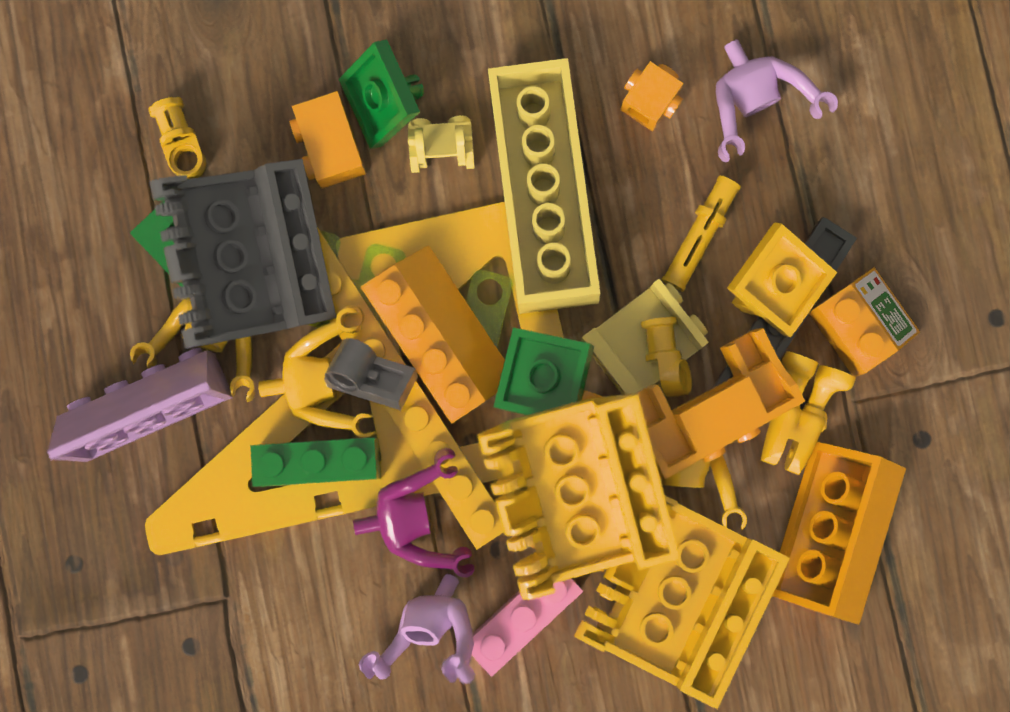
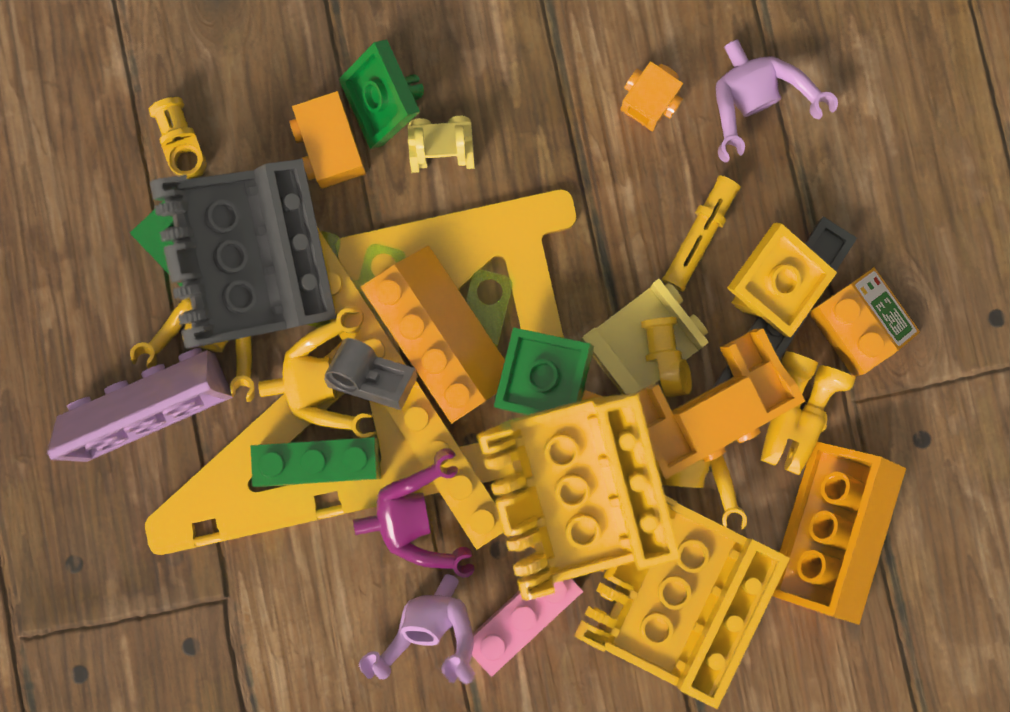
(544, 186): light yellow brick -> none

